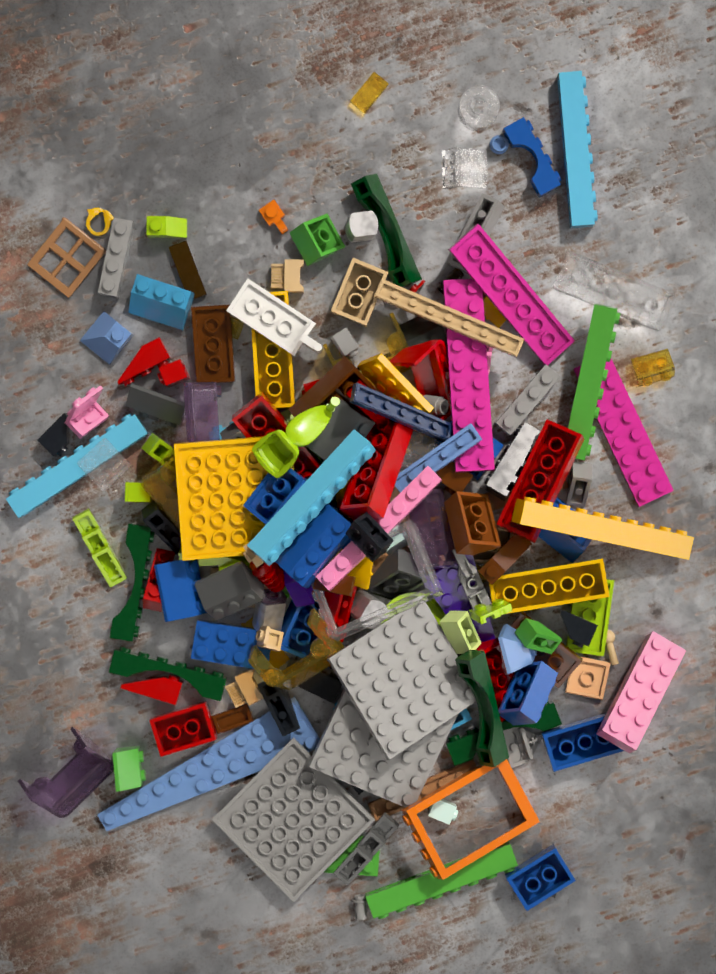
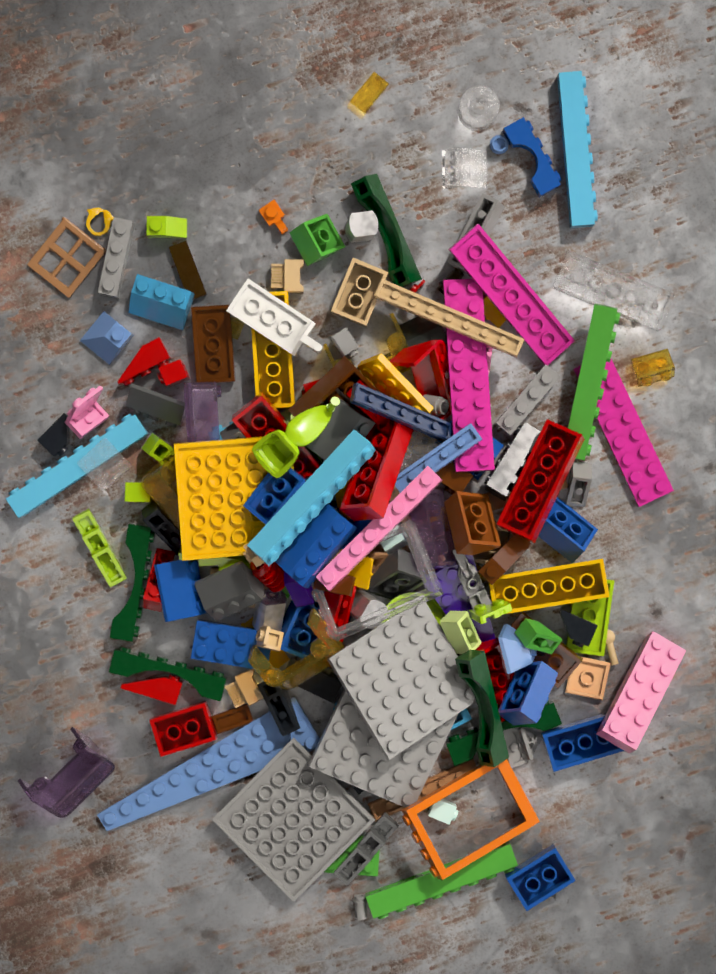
(128, 768): bright green slope -> none
(369, 536): black brick -> none
(603, 529): yellow brick -> none

